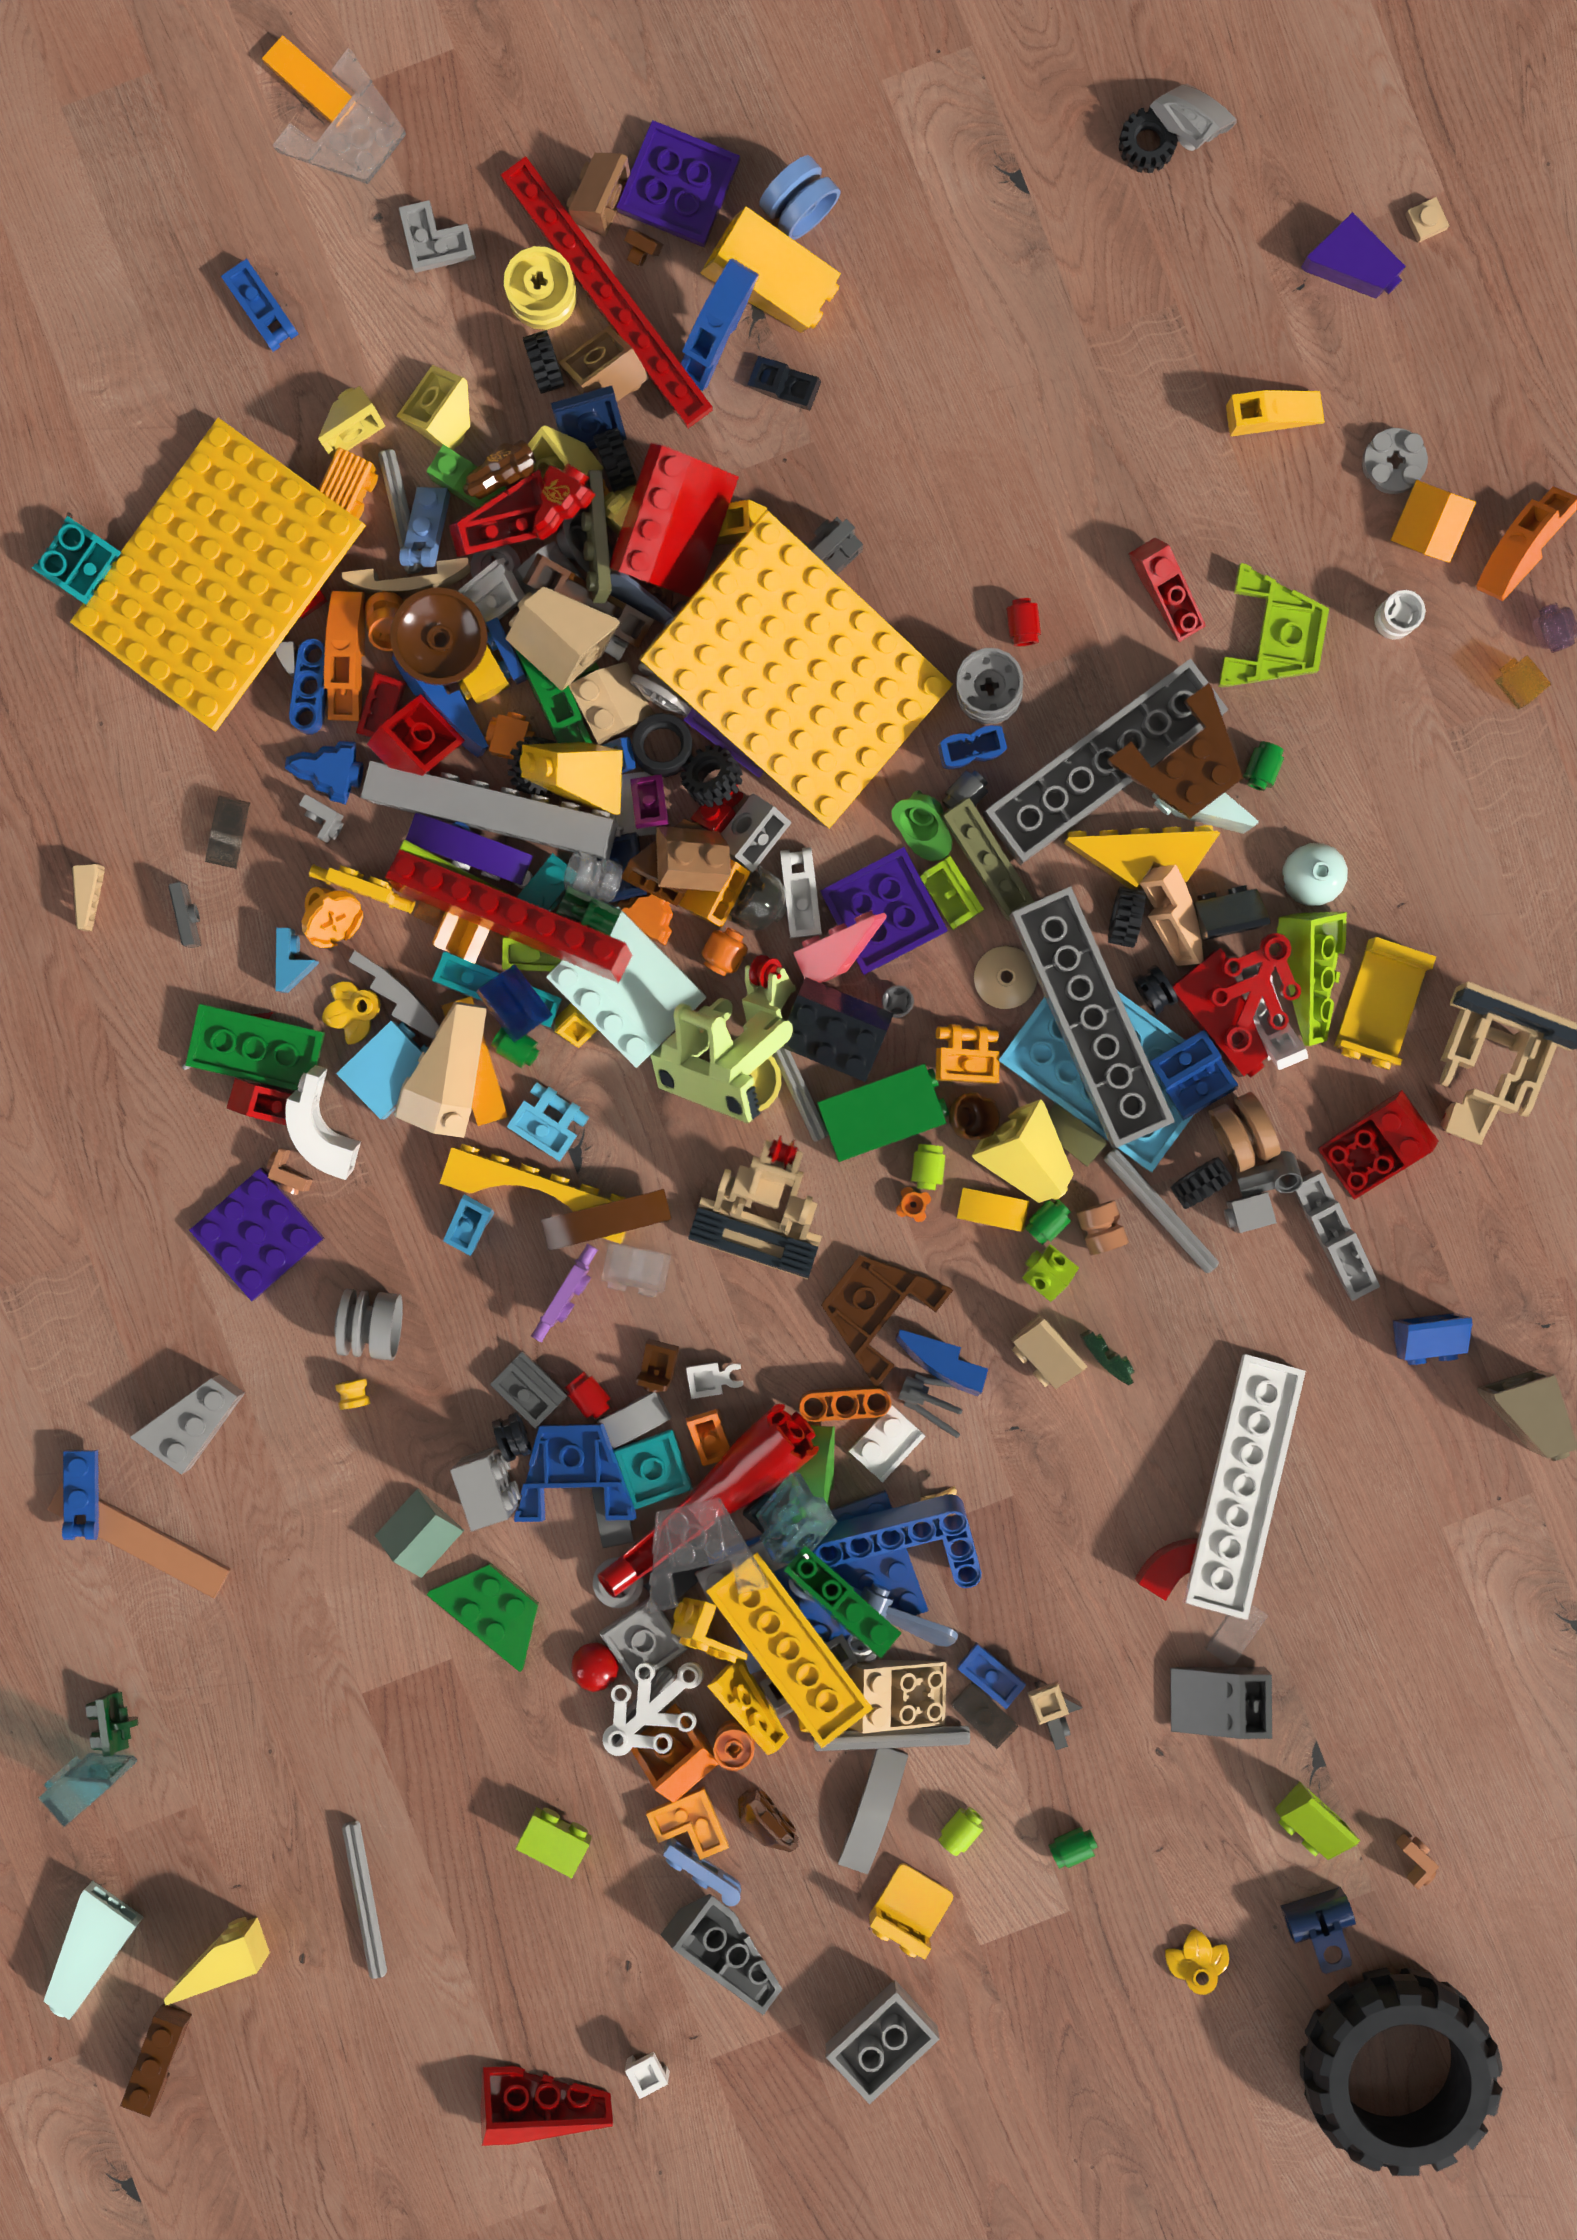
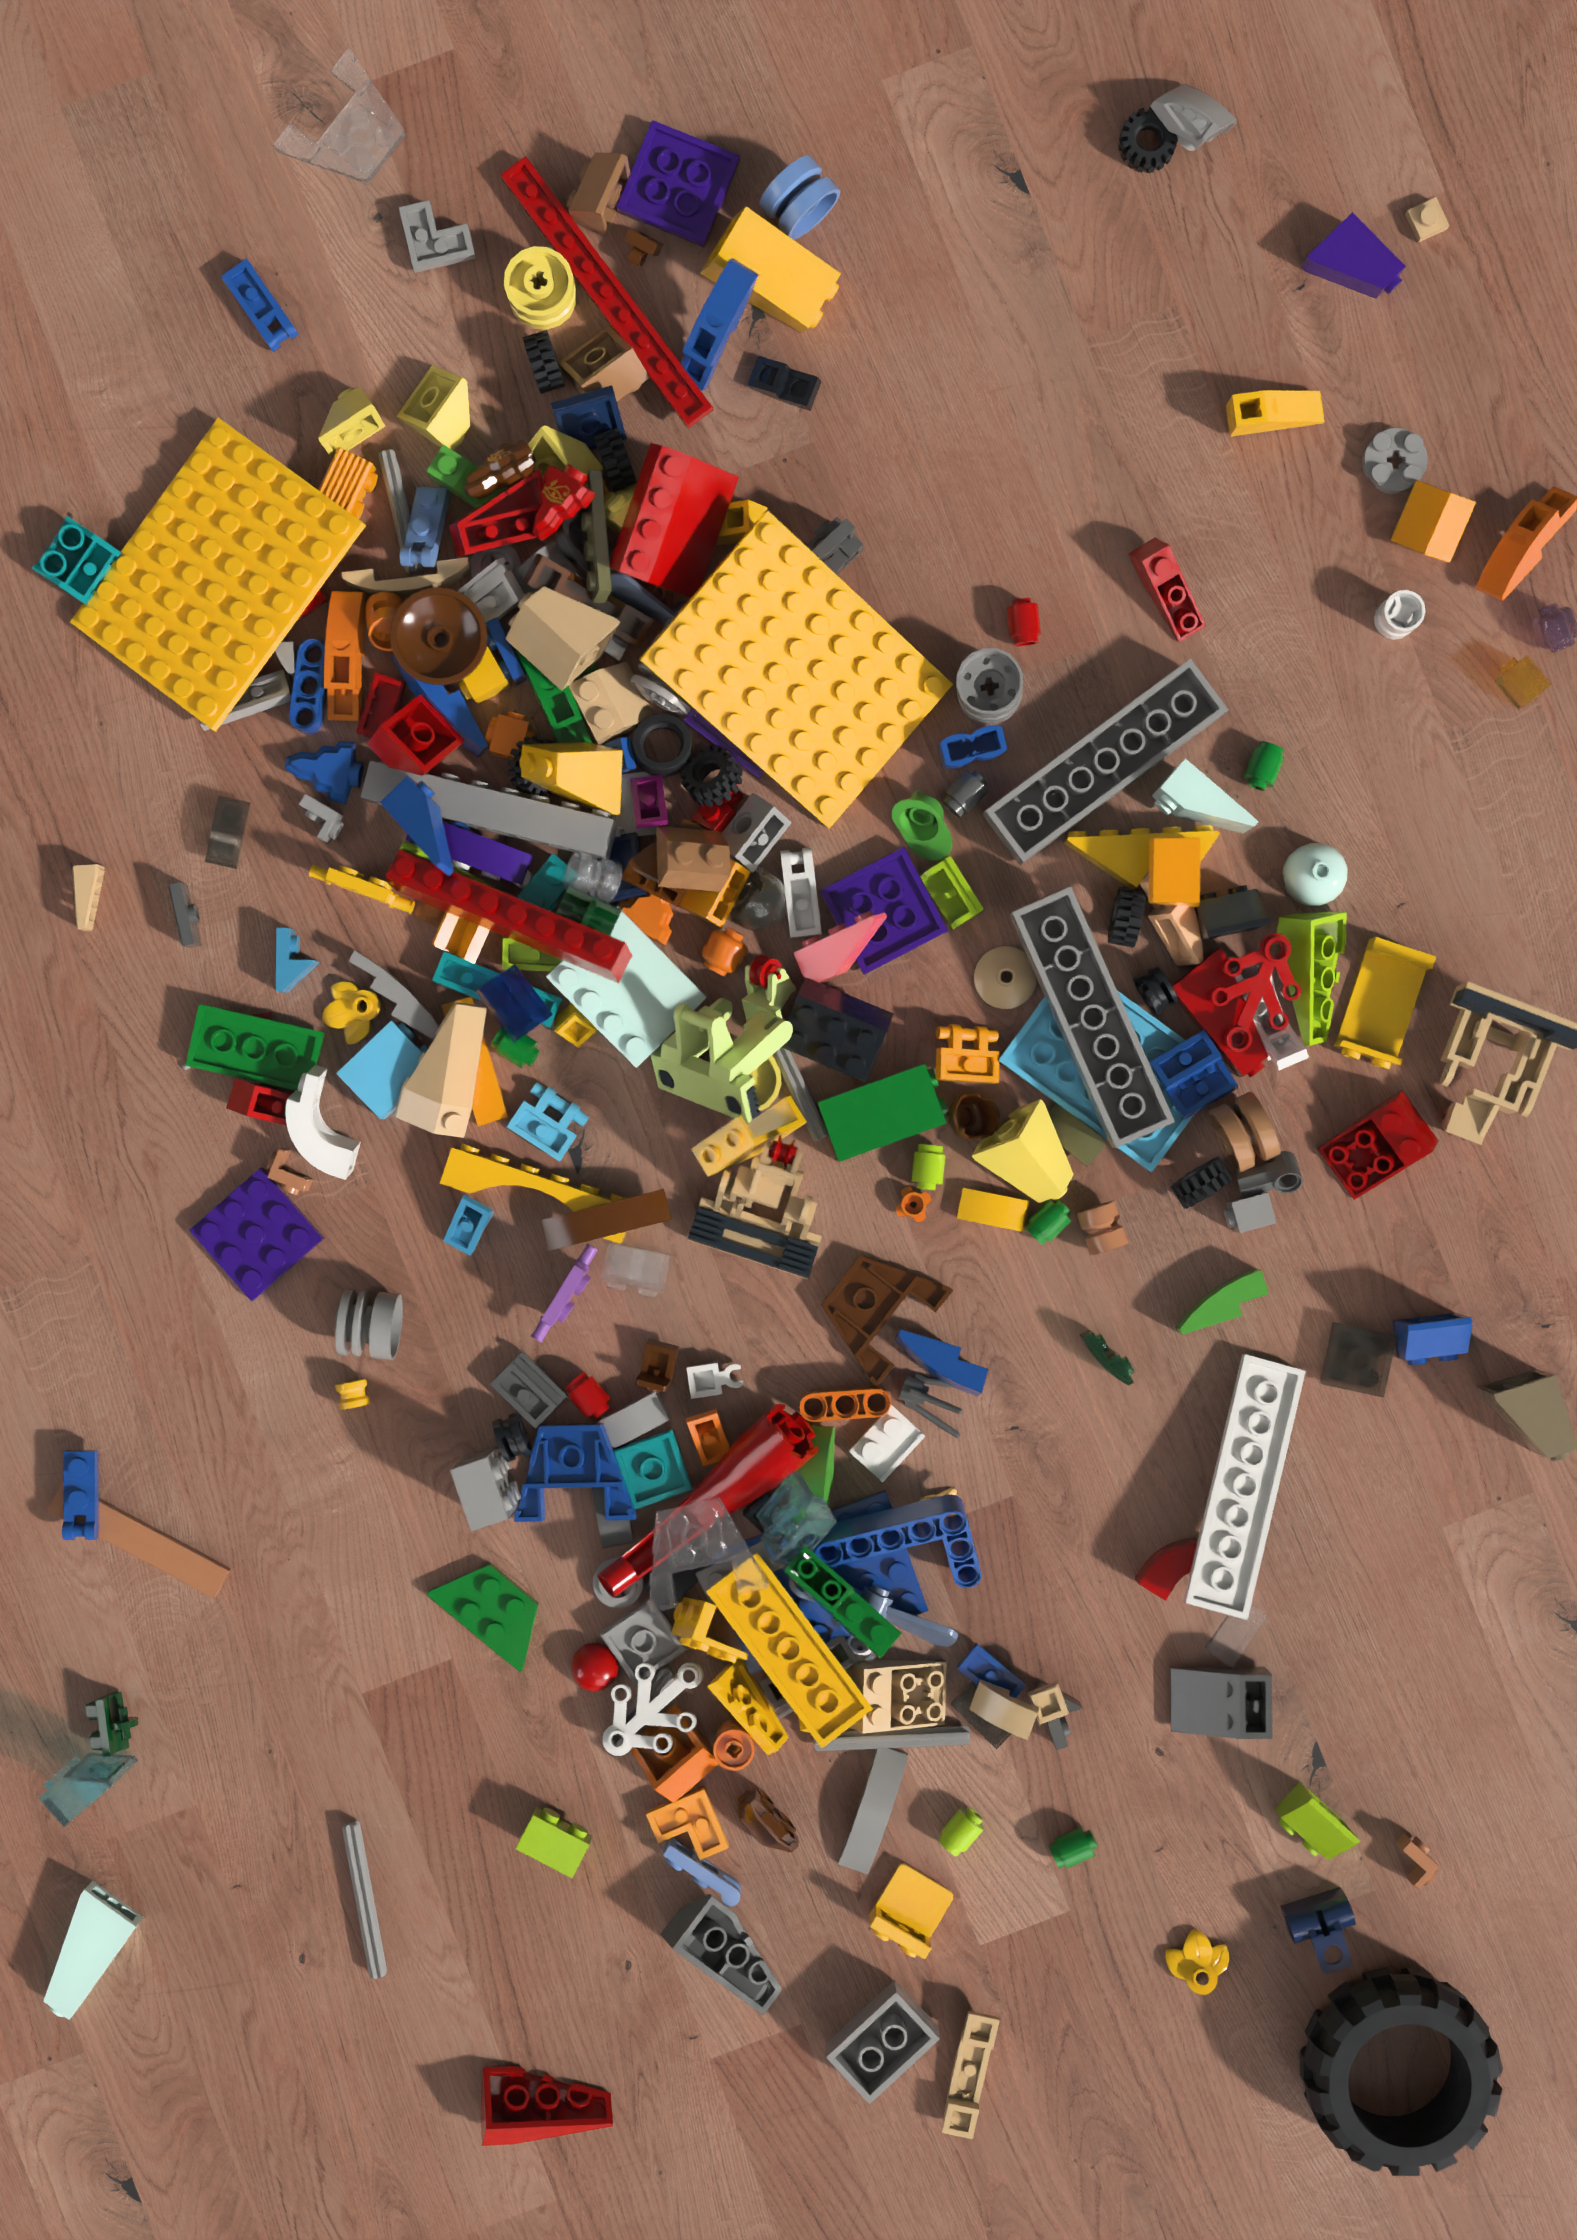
(155, 2059): reddish brown arch -> none
(190, 1425): light grey wedge -> none
(229, 1958): light yellow slope -> none
(260, 695): none -> light grey plate
(306, 78): light orange tile -> none
(330, 916): light orange tile -> none
(418, 1534): sand green slope -> none
(421, 819): none -> blue slope
(646, 2074): white panel -> none
(743, 1141): none -> yellow panel
(900, 998): flat silver wheel -> none
(969, 2074): none -> tan slope
(987, 857): olive plate -> none
(1003, 1711): none -> tan slope
(1047, 1352): tan slope -> none
(1049, 1272): lime brick -> none
(1161, 1211): light grey axle -> none
(1174, 871): none -> light orange slope
(1196, 770): reddish brown wing -> none
(1223, 1301): none -> bright green slope
(1289, 634): lime wing -> none
(1336, 1236): light grey slope -> none
(1358, 1359): none -> clear smoke plate

